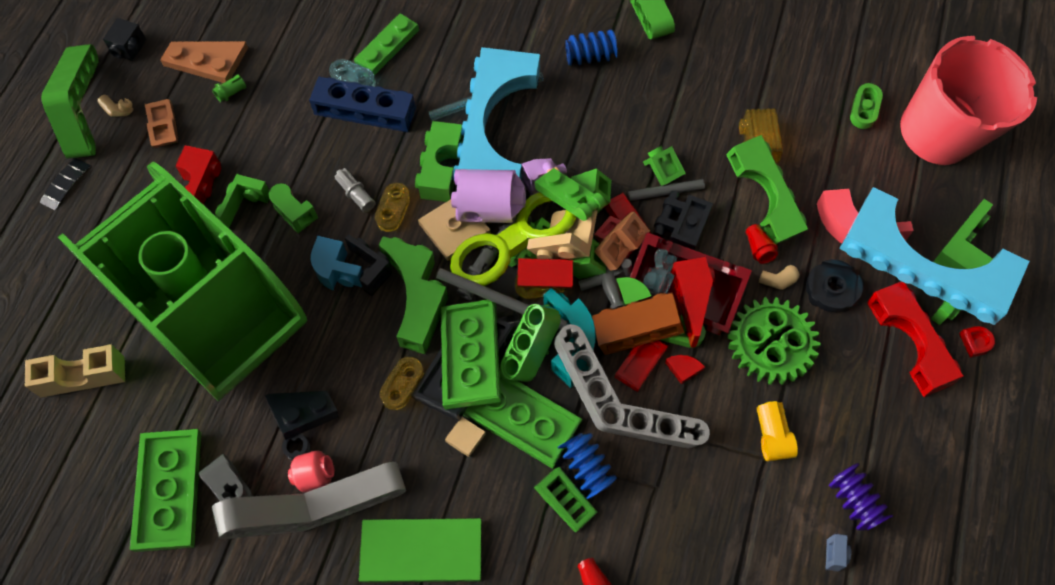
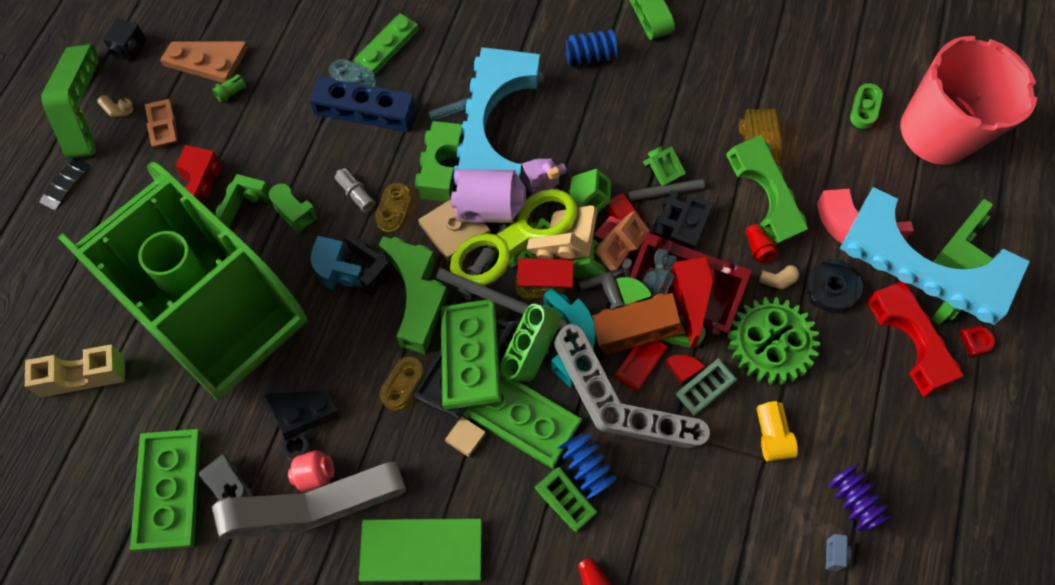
(569, 194): bright green plate -> none
(716, 366): none -> sand green slope

